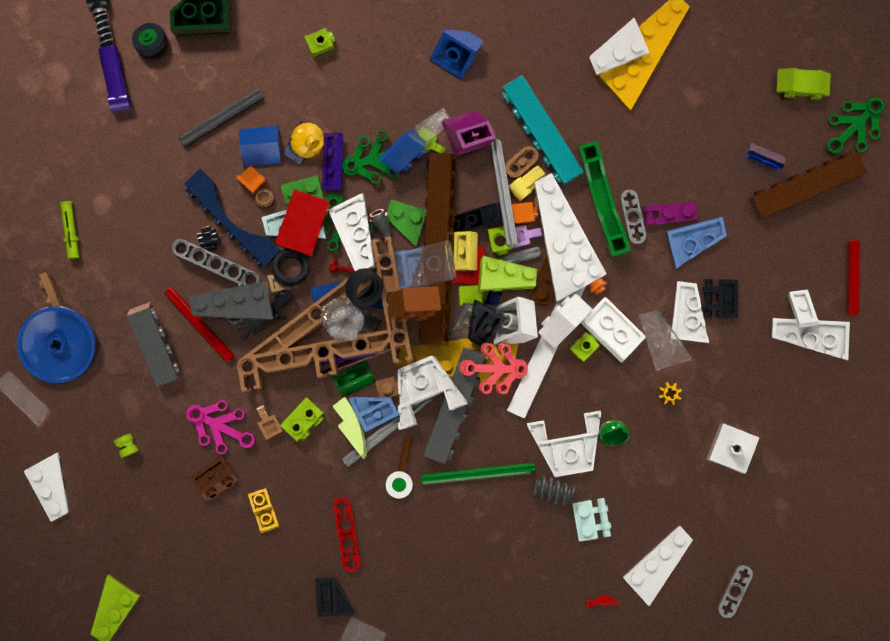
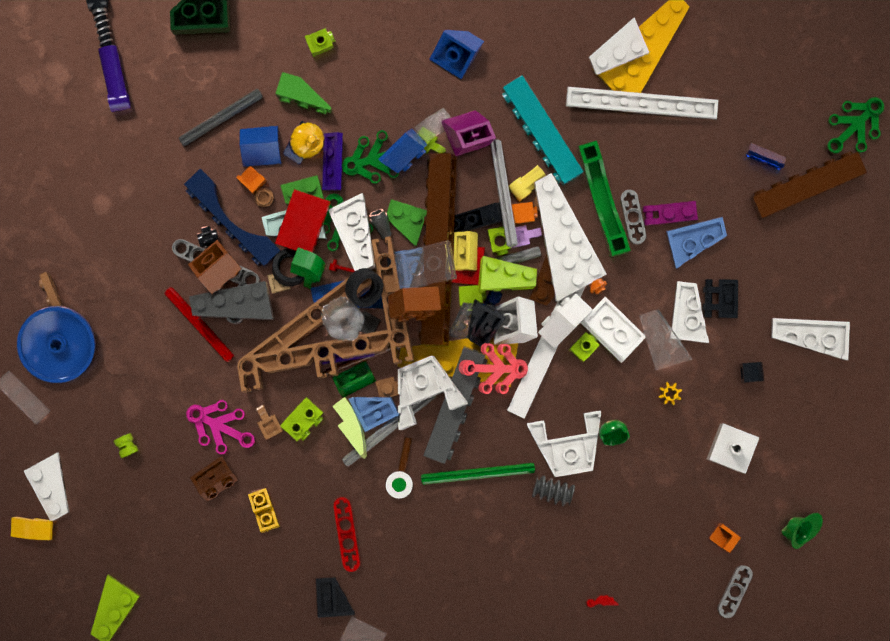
(31, 528): none -> yellow slope
(69, 230): lime pin -> none
(149, 39): black wheel -> none
(153, 344): dark grey wedge -> none
(214, 267): none -> dark orange brick
(253, 325): dark grey plate -> none
(281, 299): black bracket -> none
(297, 90): none -> bright green slope
(308, 266): none -> green brick
(521, 162): medium nougat plate -> none
(585, 519): light aqua plate -> none
(641, 103): none -> white tile
(655, 568): white wing -> none
(724, 537): none -> orange panel
(751, 372): none -> black brick
(802, 530): none -> green piece
(803, 83): lime brick -> none
(803, 308): white plate -> none
(854, 278): red axle -> none

